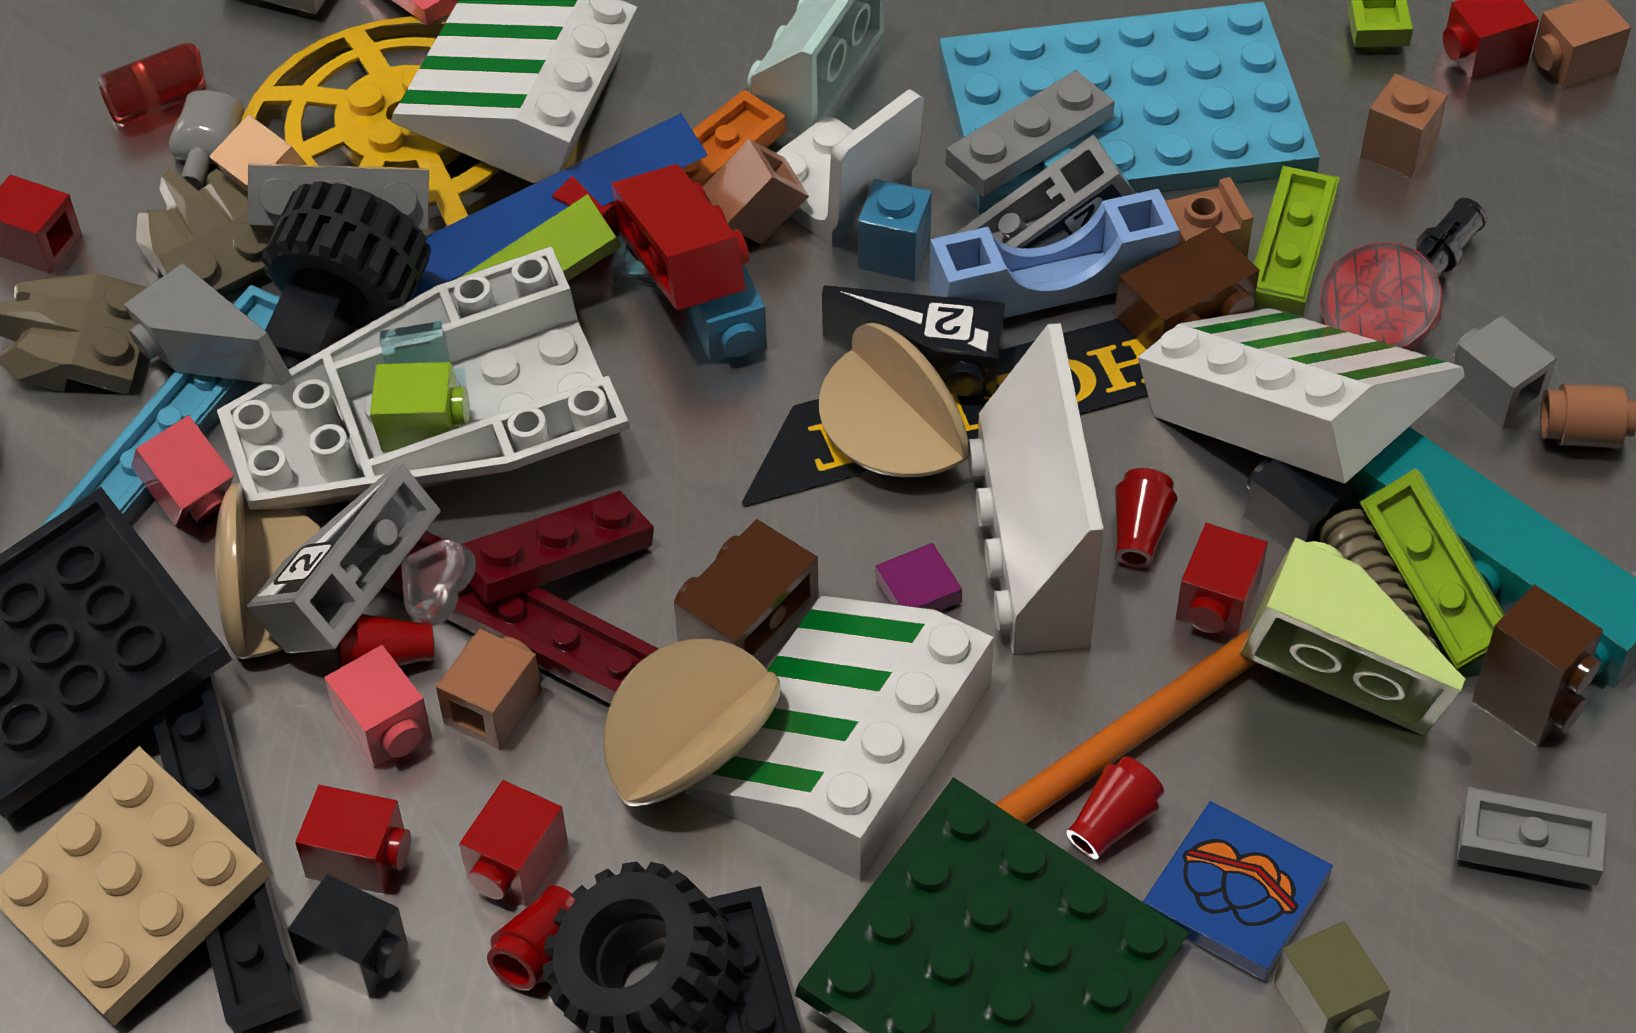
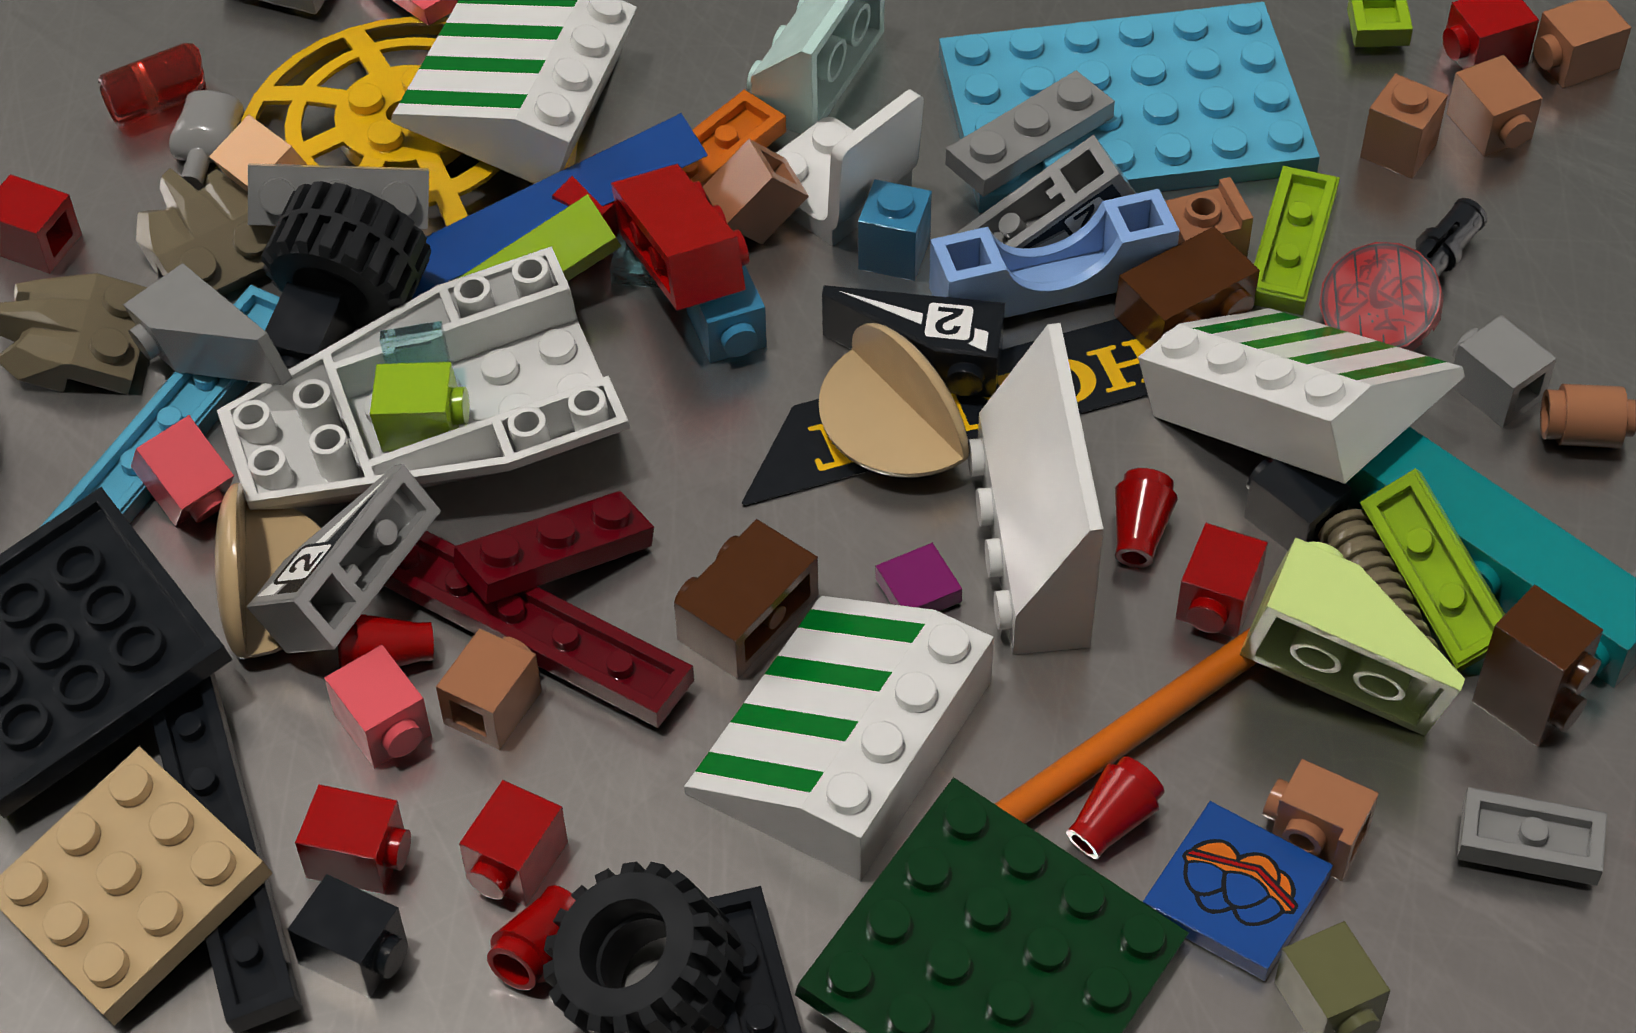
(434, 580): clear tile -> none
(684, 717): tan piece -> none
(1322, 814): none -> nougat brick
(1494, 105): none -> nougat brick

